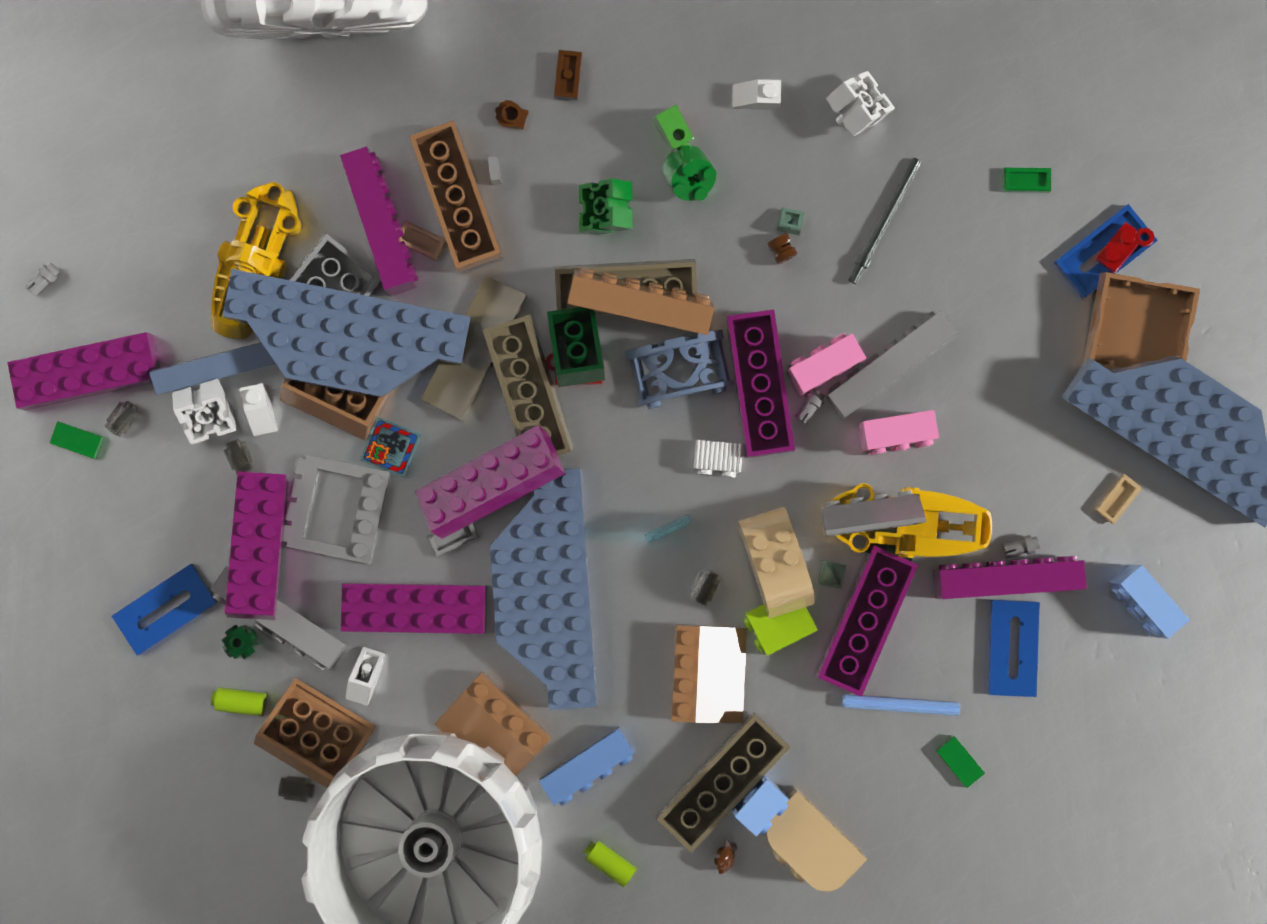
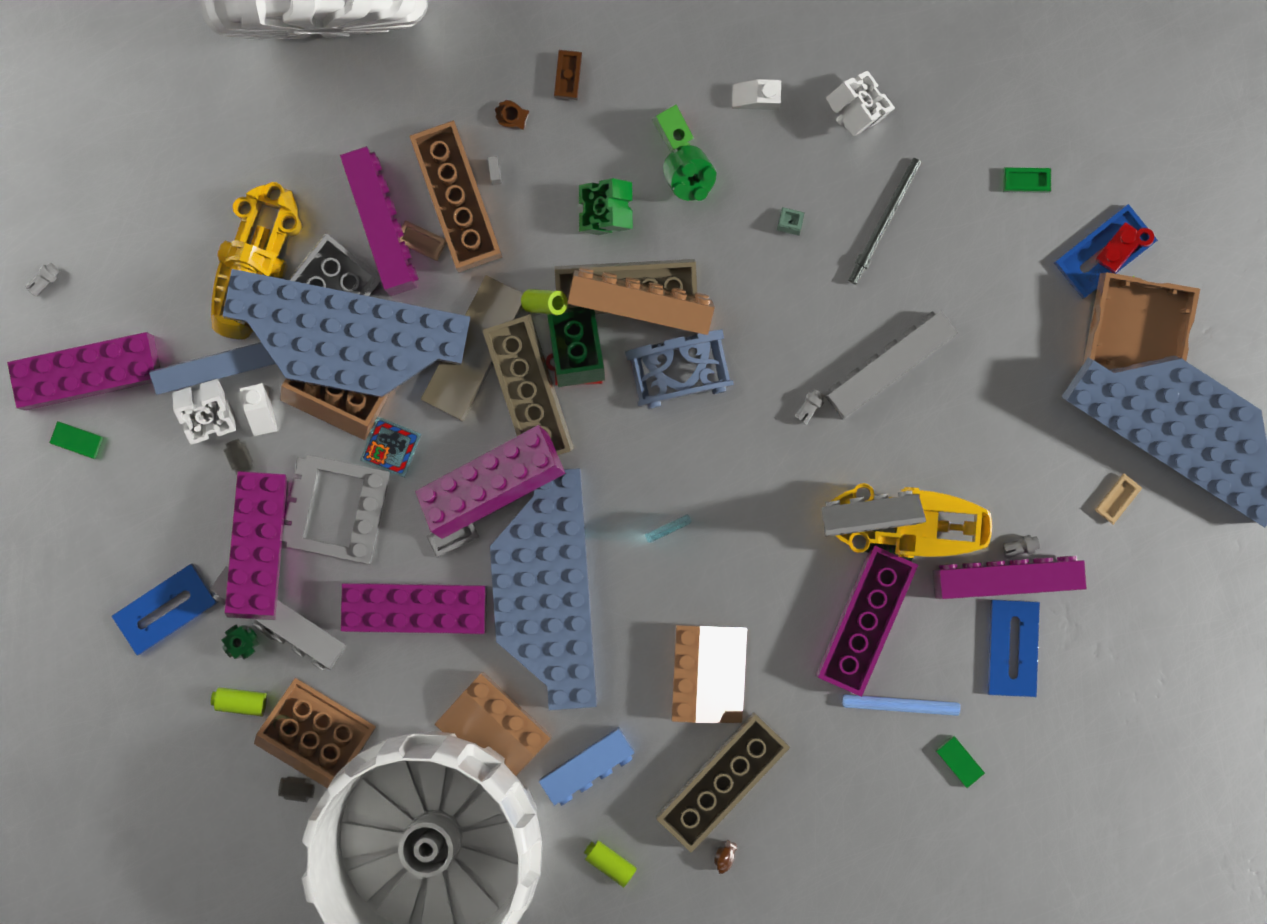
(121, 418): clear smoke brick -> none
(364, 676): white slope -> none
(544, 301): none -> lime brick
(705, 587): clear smoke brick -> none
(719, 457): white brick -> none
(760, 383): magenta brick -> none
(761, 806): light blue brick -> none
(777, 562): tan brick -> none
(780, 630): lime panel -> none
(782, 248): reddish brown wheel -> none
(812, 845): tan brick -> none
(825, 363): bright pink brick -> none
(832, 574): sand green tile -> none
(898, 432): bright pink brick -> none
(1148, 602): light blue brick -> none

